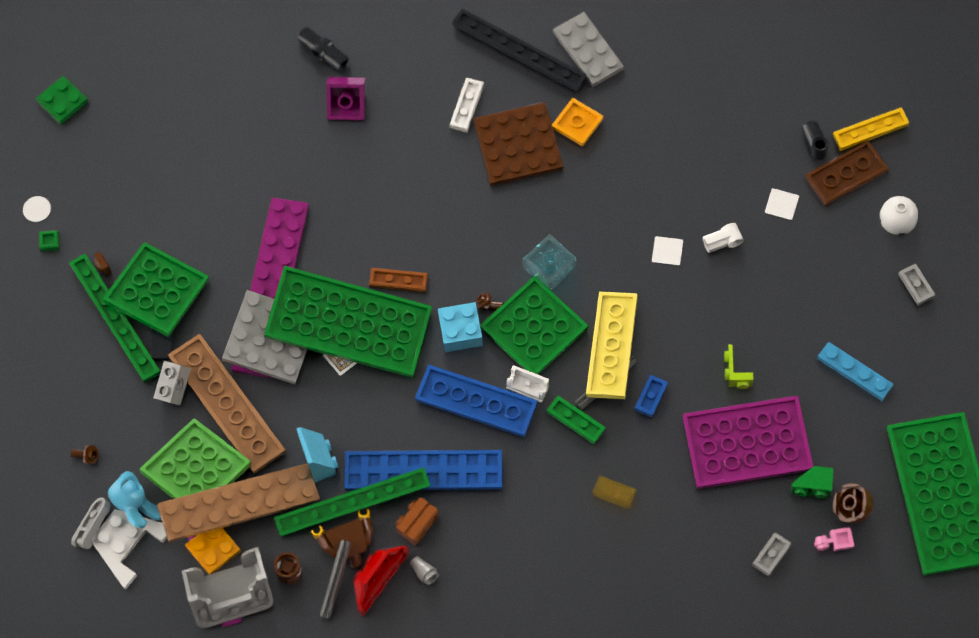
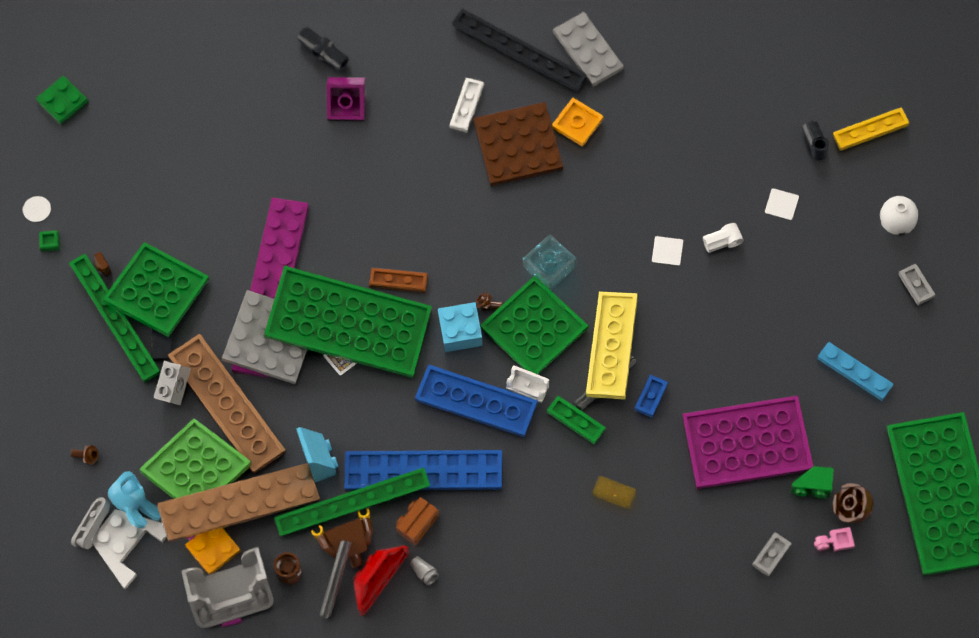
(738, 380): lime bracket -> none
(846, 173): reddish brown tile -> none

